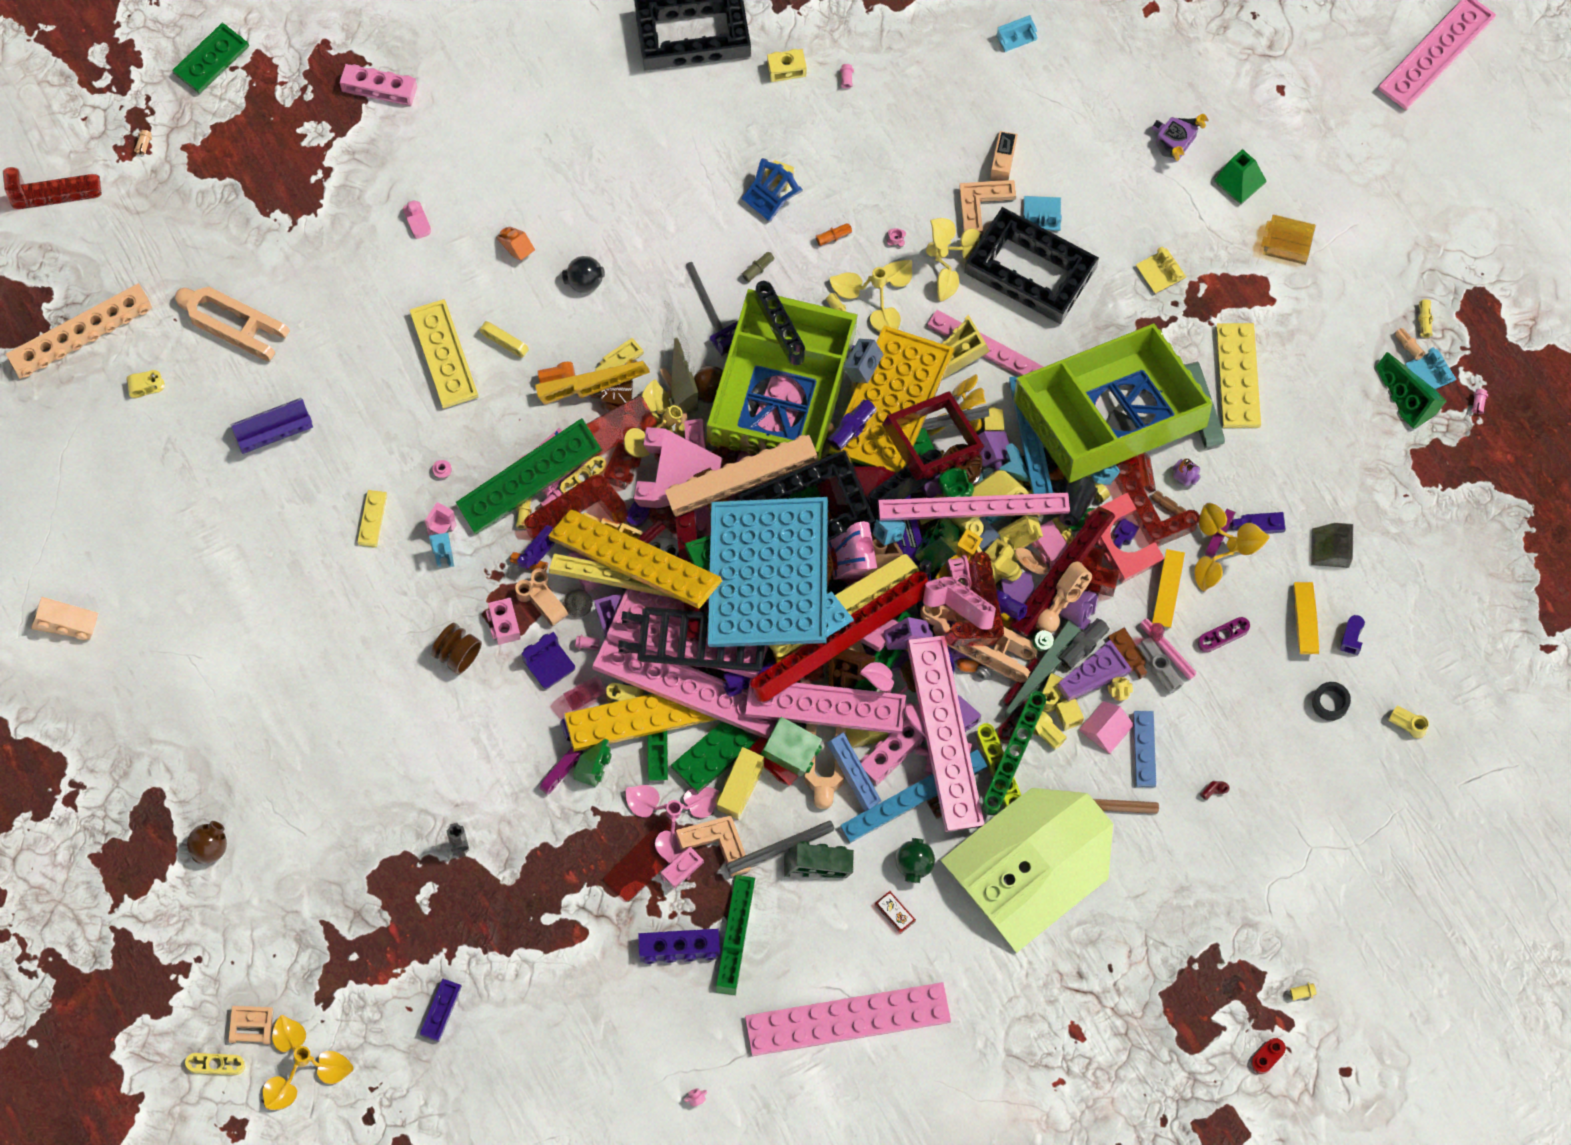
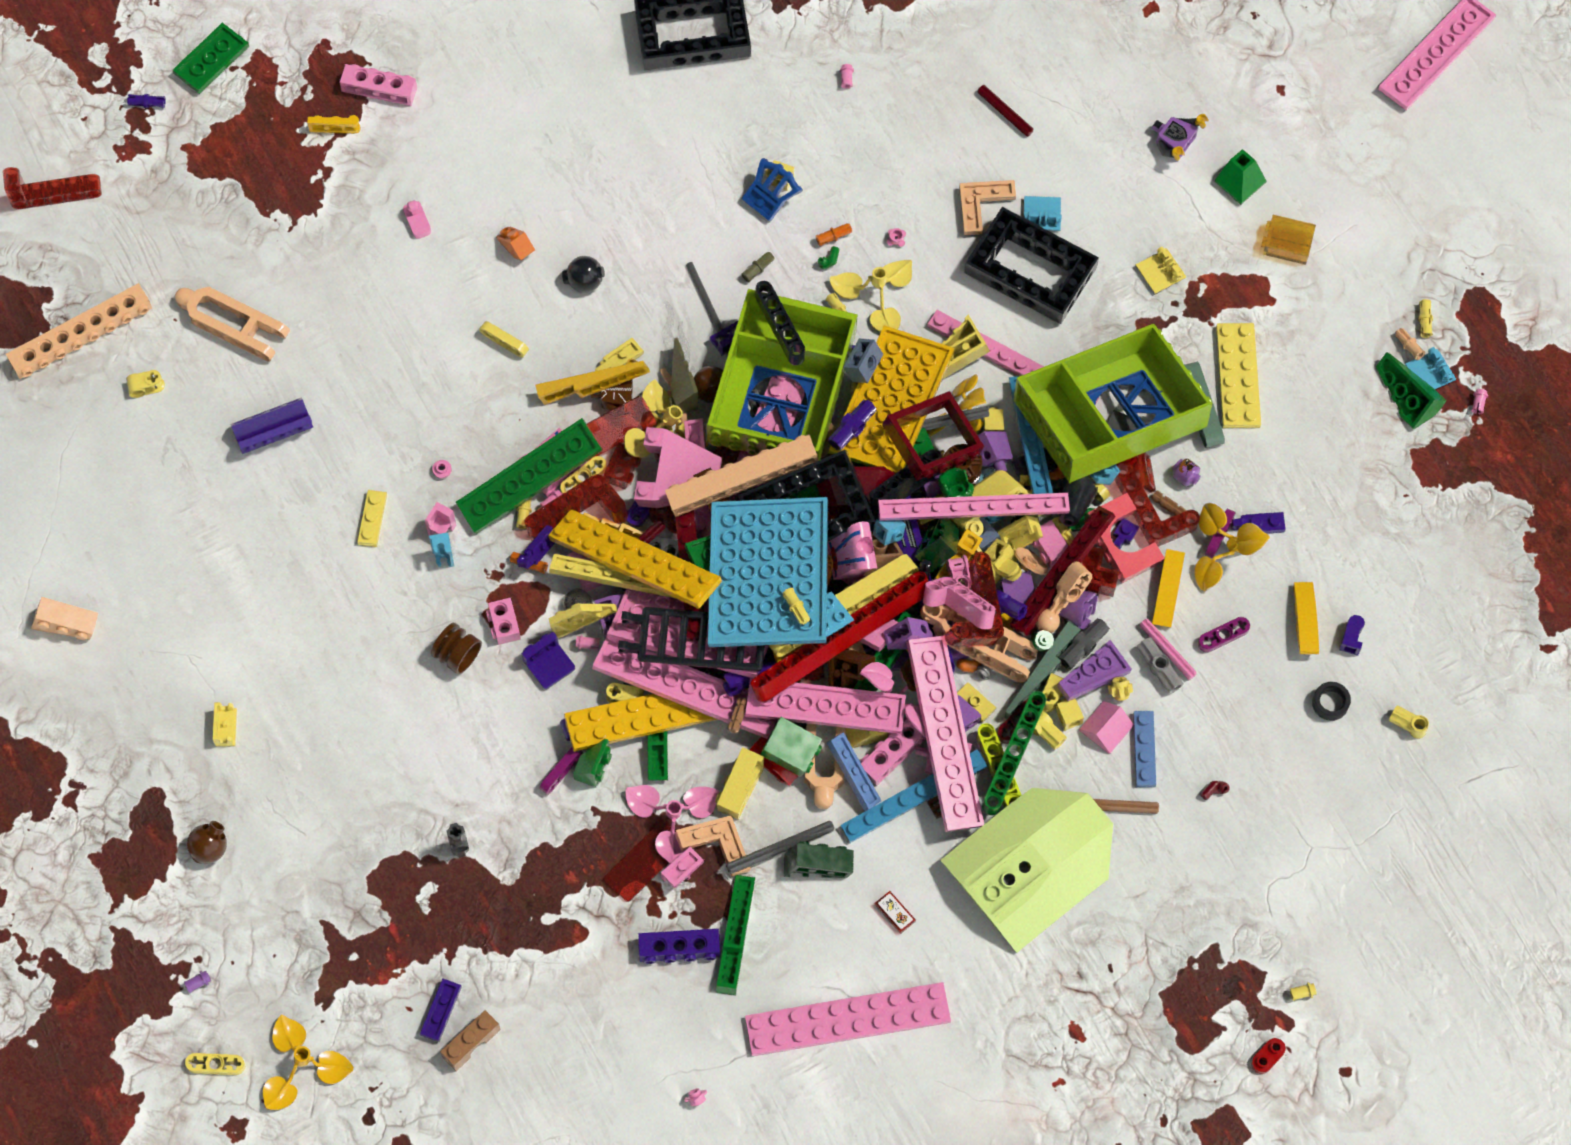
(143, 141): light nougat pin -> none
(146, 100): none -> dark purple pin
(197, 981): none -> medium lavender pin
(224, 724): none -> light yellow hinge
(251, 1018): light nougat plate -> none
(334, 124): none -> yellow plate
(443, 353): light yellow plate -> none
(462, 1046): none -> medium nougat arch
(541, 597): light nougat piece -> none
(563, 370): orange piece -> none
(578, 617): none -> light yellow wing
(584, 693): clear pink brick -> none
(711, 755): green plate -> none
(737, 715): none -> medium nougat axle
(796, 68): light yellow brick -> none
(796, 606): none -> light yellow axle
(831, 260): none -> green arm
(915, 860): dark green brick -> none
(942, 233): light yellow plant -> none
(977, 701): none -> light yellow plate
(1003, 156): light nougat slope -> none
(1005, 110): none -> dark red axle
(1016, 465): medium azure slope -> none
(1017, 33): medium azure hinge -> none
(1017, 686): dark red axle -> none
(1129, 651): dark orange hinge -> none
(1156, 627): clear pink pin -> none
(1332, 545): clear smoke slope -> none

